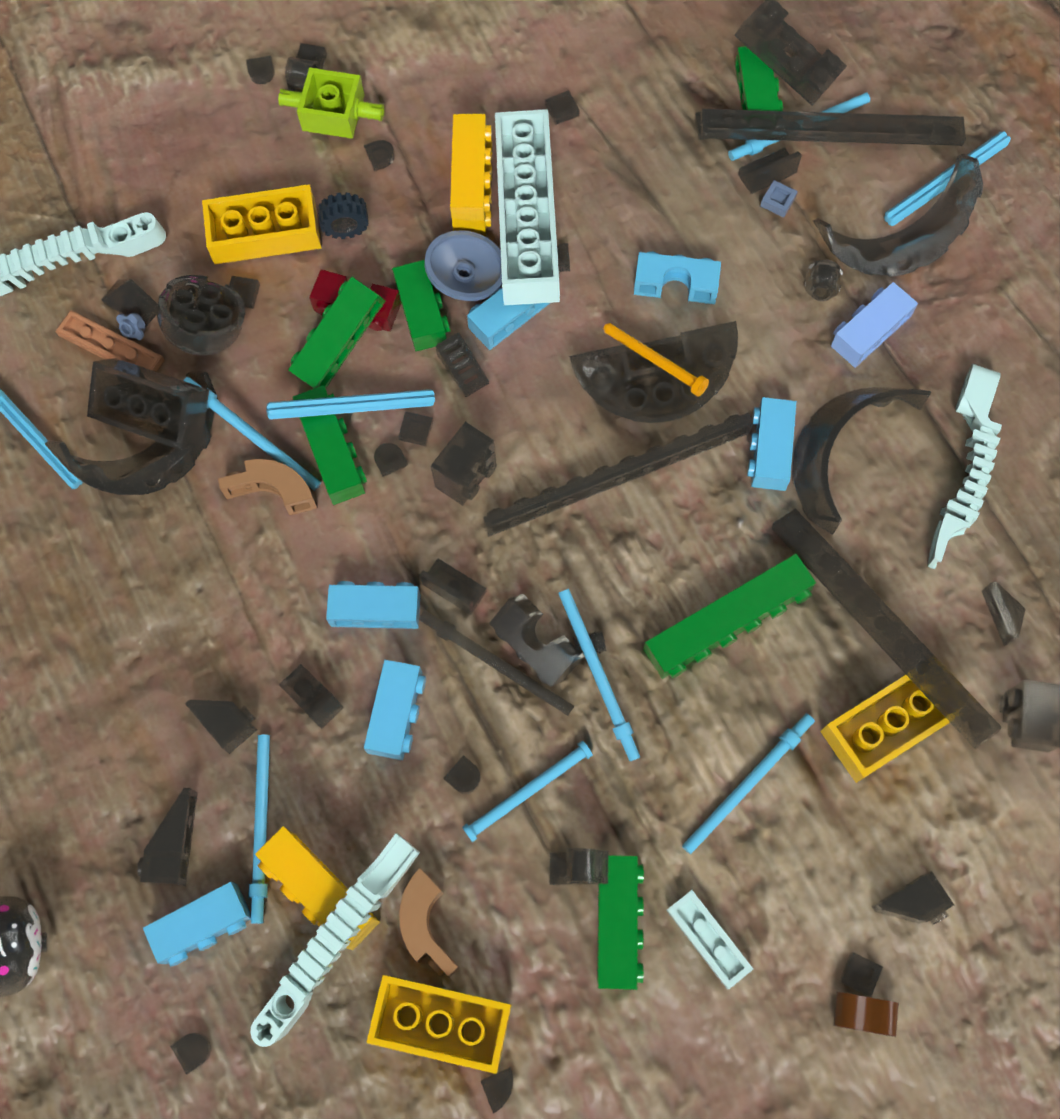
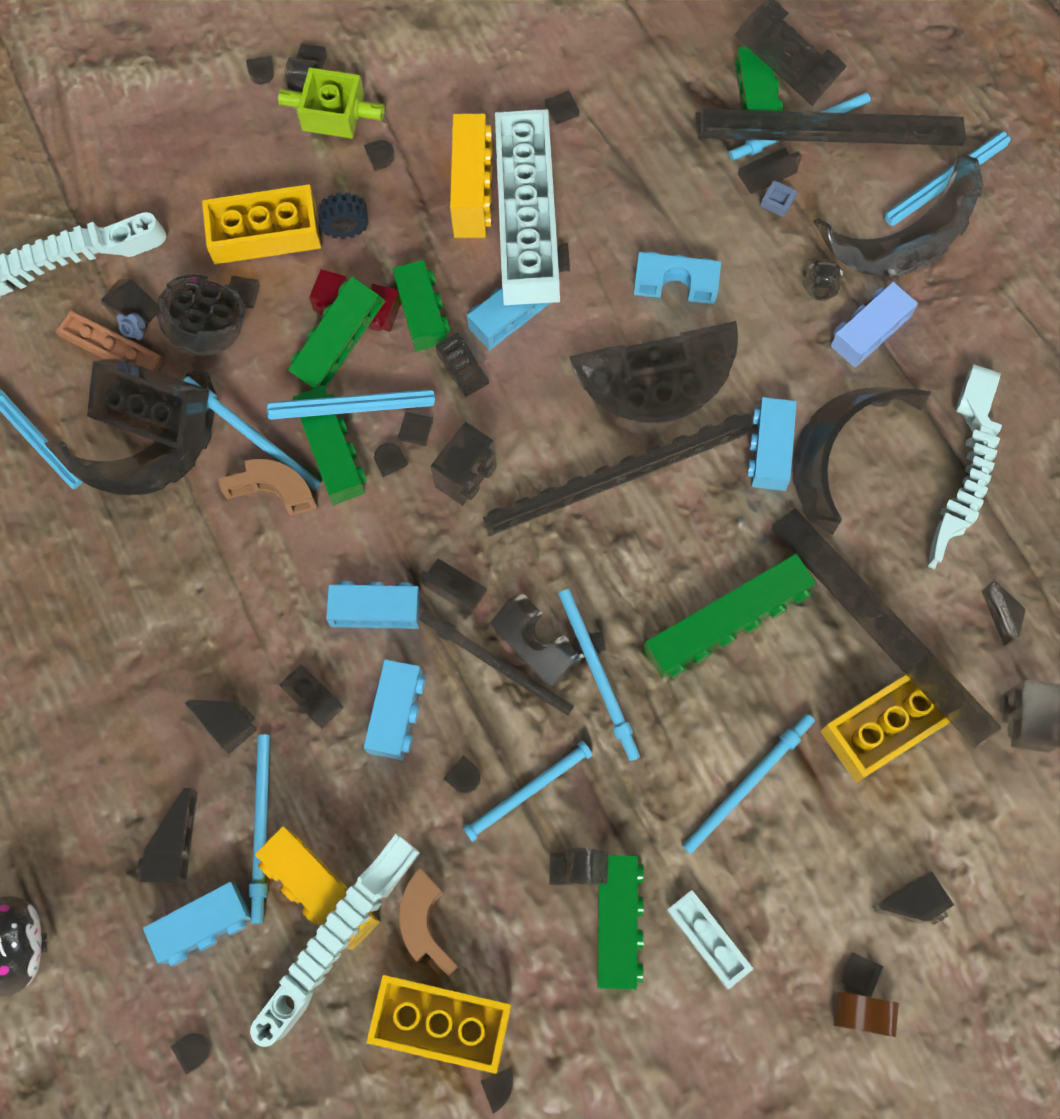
(464, 255): sand blue dish -> none
(697, 385): light orange bar -> none

